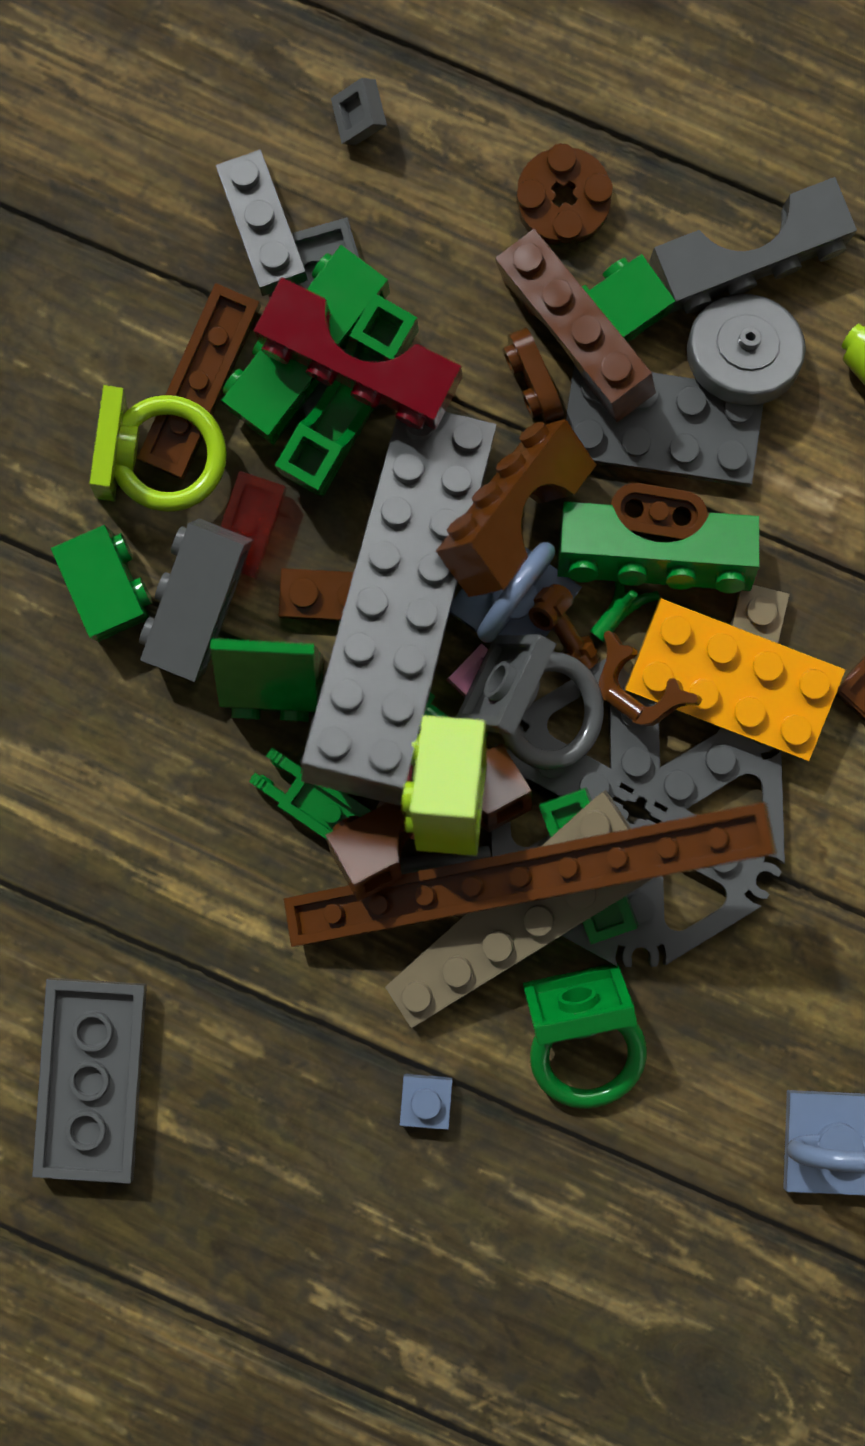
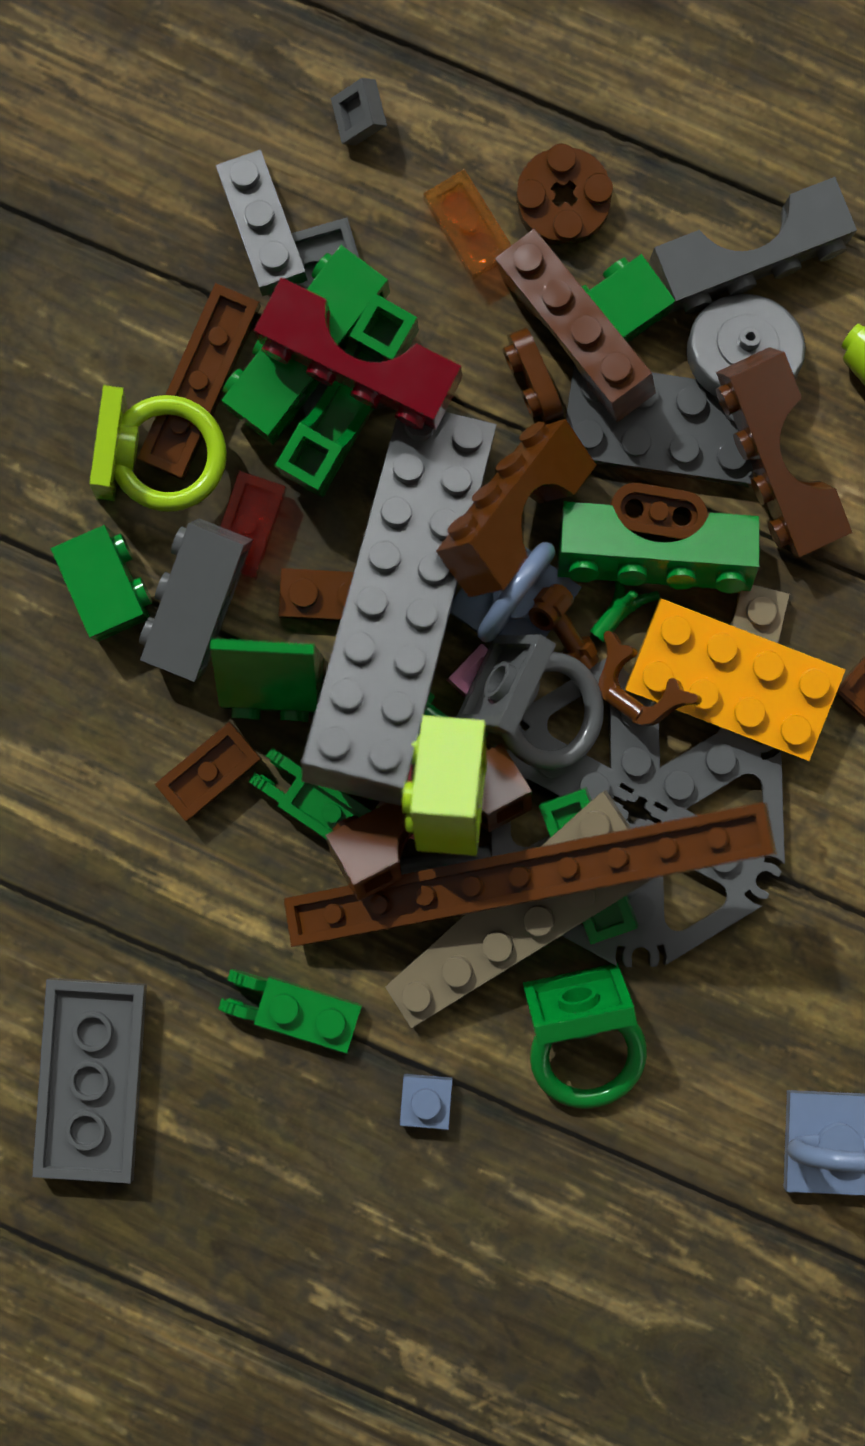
(208, 771): none -> reddish brown plate
(295, 1010): none -> green hinge
(467, 223): none -> clear orange plate
(760, 397): none -> reddish brown arch

